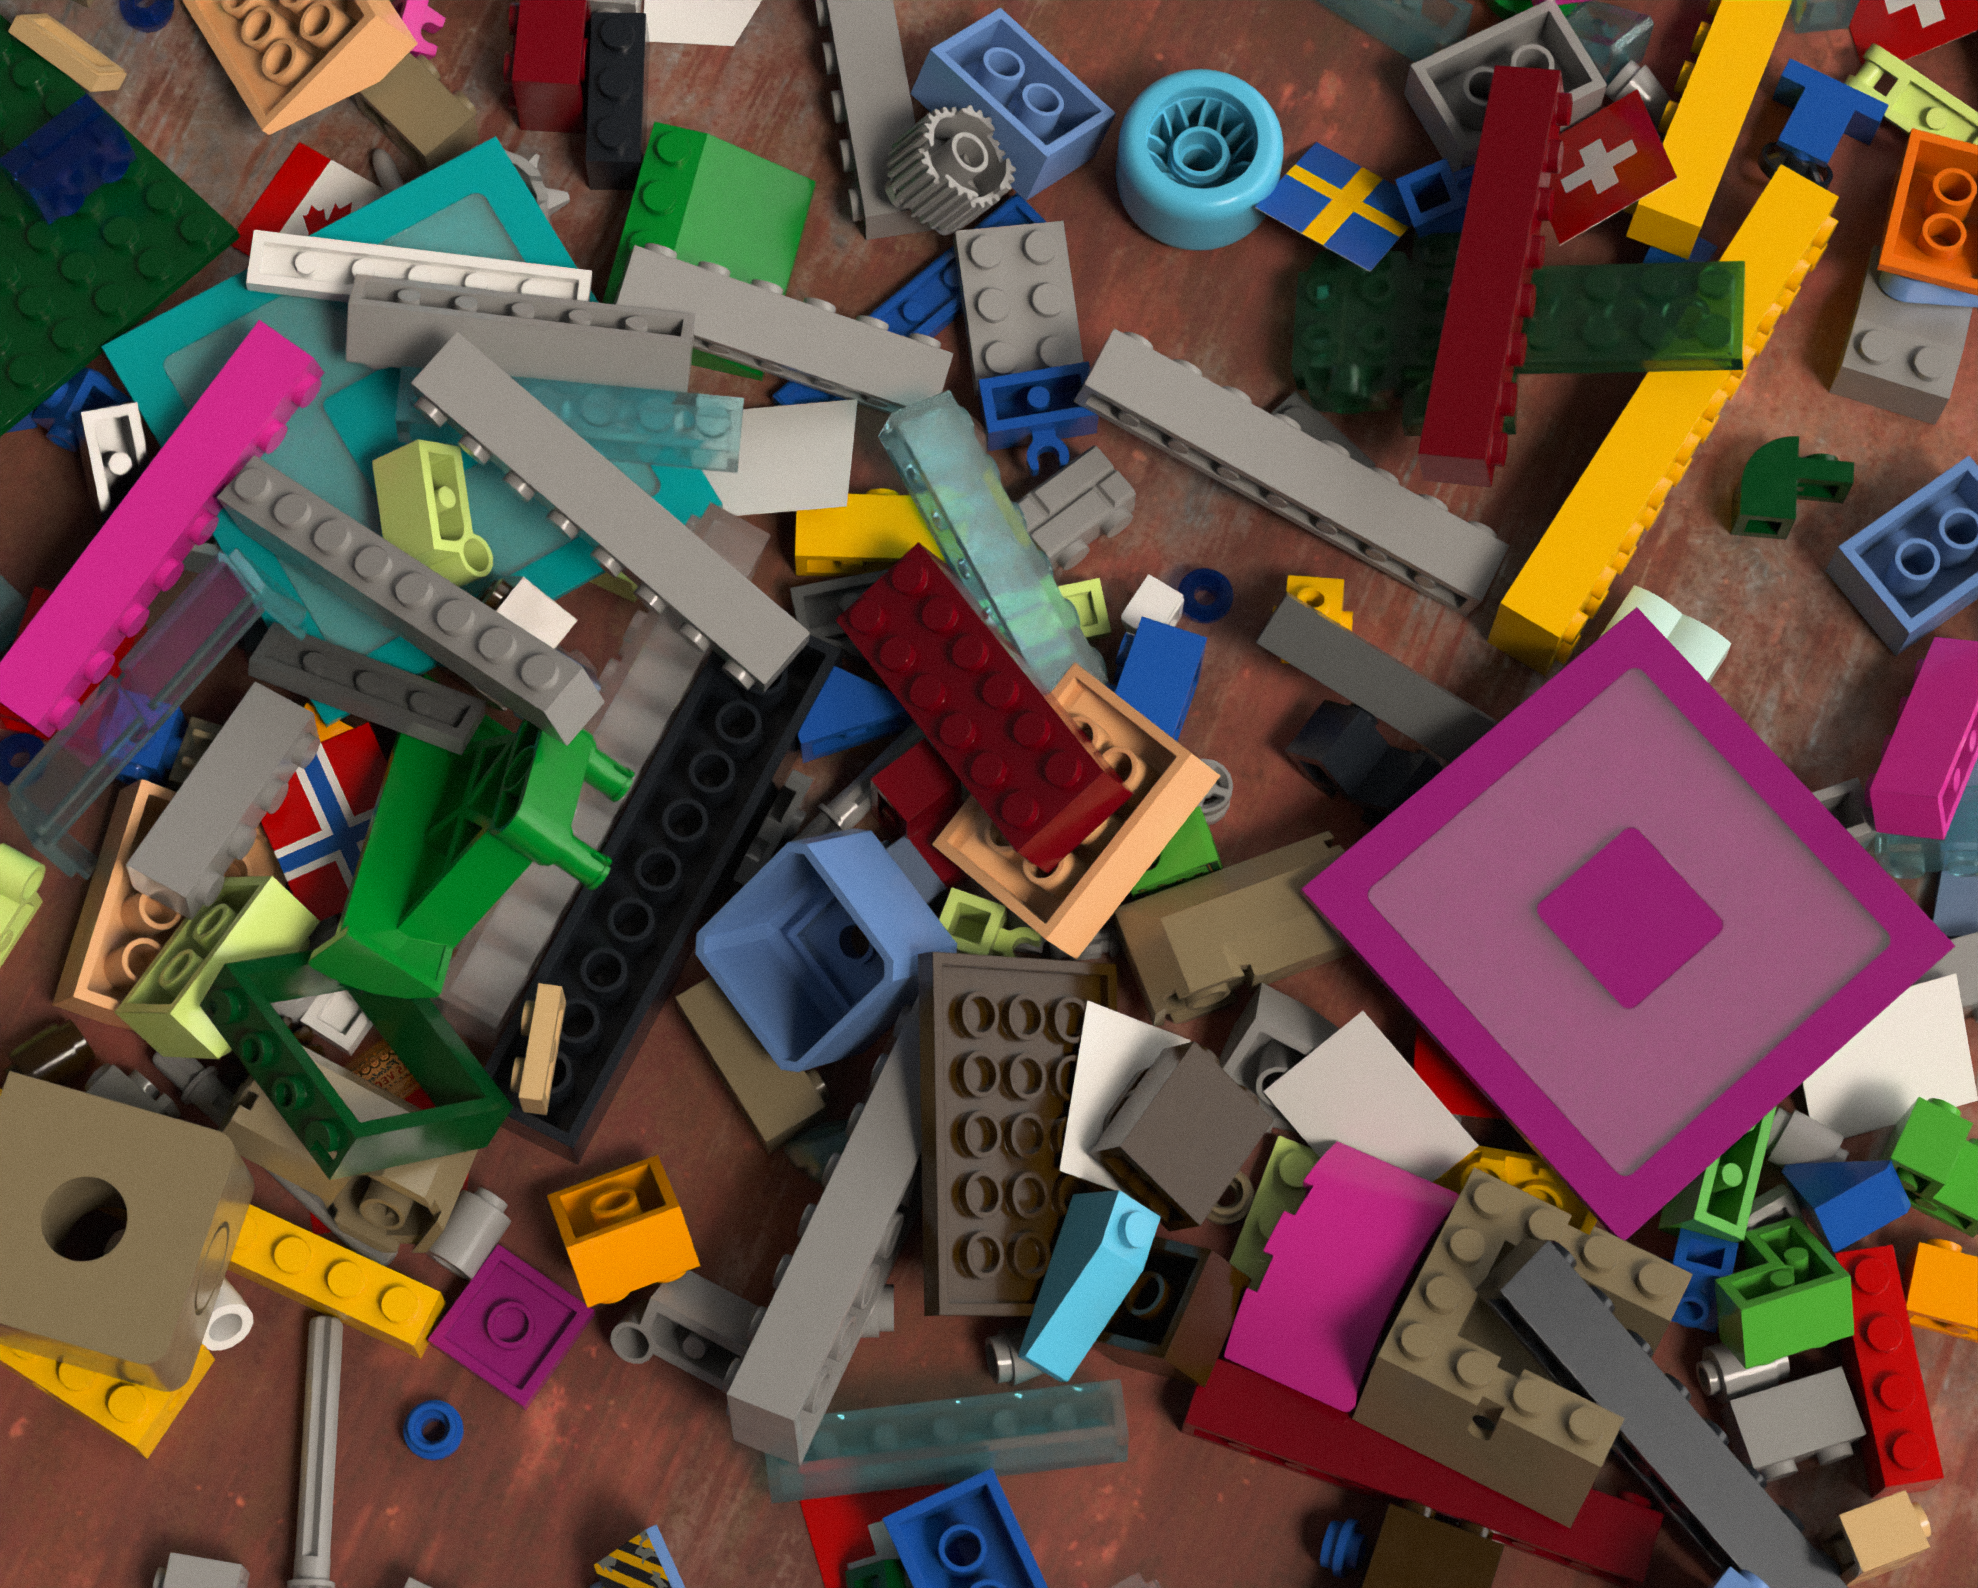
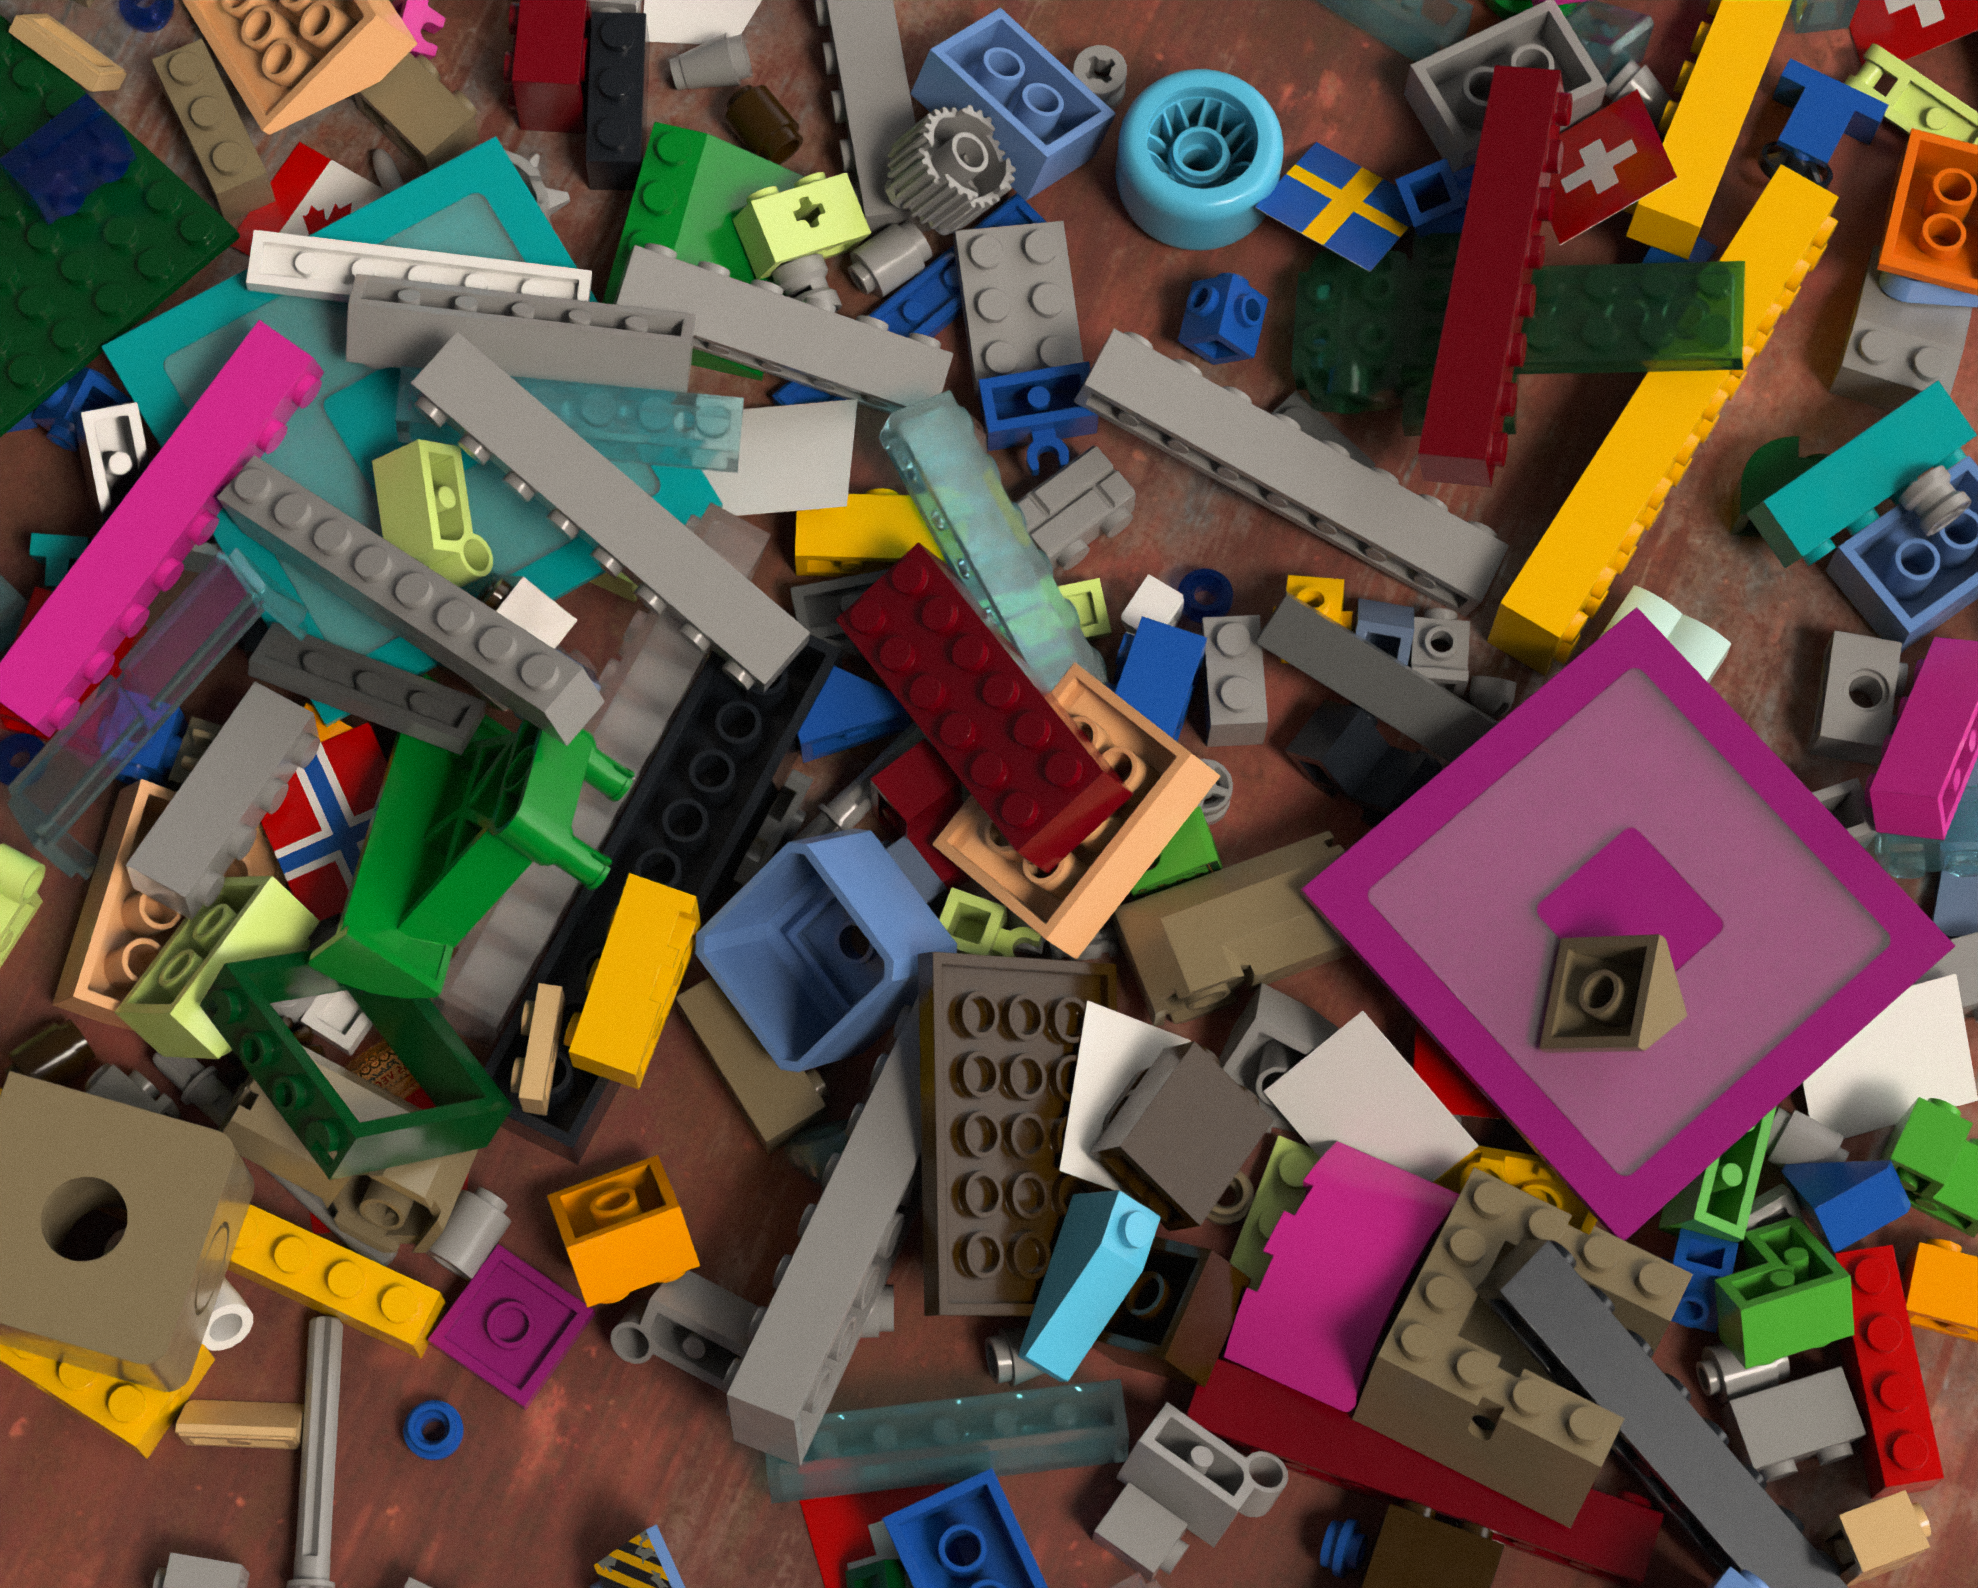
(57, 553): none -> teal tile
(213, 130): none -> dark tan brick
(241, 1424): none -> tan slope
(634, 981): none -> yellow wedge
(713, 64): none -> light grey cone
(763, 124): none -> dark brown brick
(803, 221): none -> yellowish green brick
(806, 279): none -> light grey wheel
(889, 259): none -> light grey brick
(1104, 60): none -> light grey wheel
(1142, 1533): none -> light grey brick
(1201, 1475): none -> light grey hinge
(1223, 319): none -> blue brick
(1233, 681): none -> light grey brick
(1386, 627): none -> sand blue brick
(1444, 668): none -> light grey brick
(1492, 695): none -> light grey hinge
(1611, 995): none -> dark tan slope
(1861, 476): none -> teal brick
(1862, 665): none -> light grey brick
(1935, 500): none -> light grey wheel

